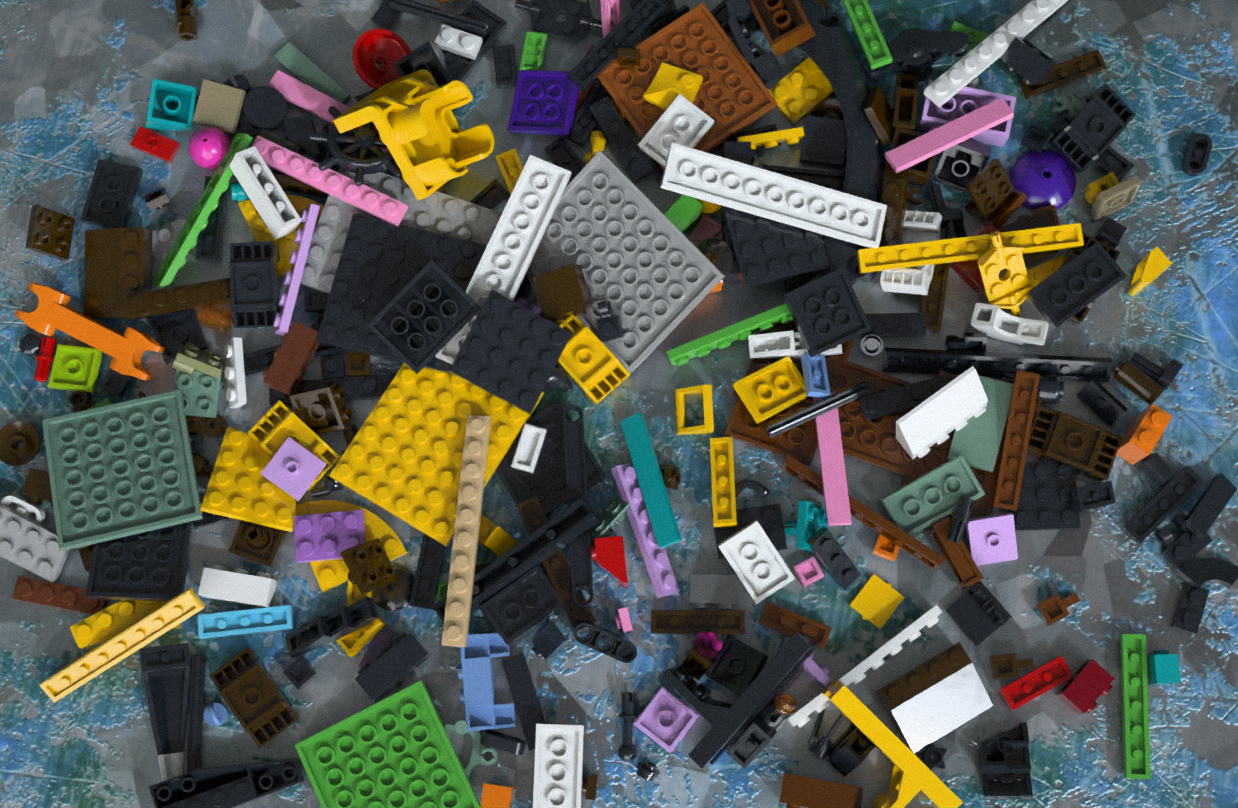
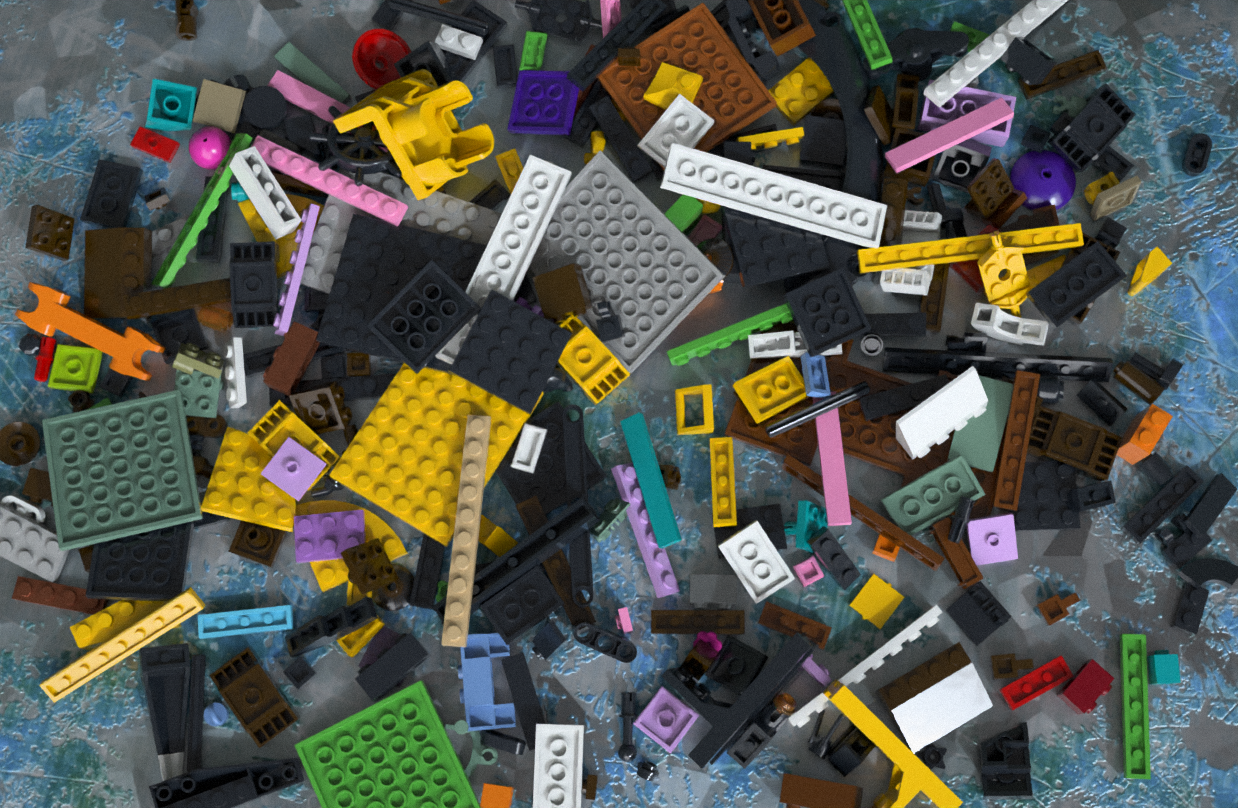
(237, 586): white brick -> none
(565, 157): black plate -> none
(610, 558): red slope -> none
(751, 484): black hair -> none

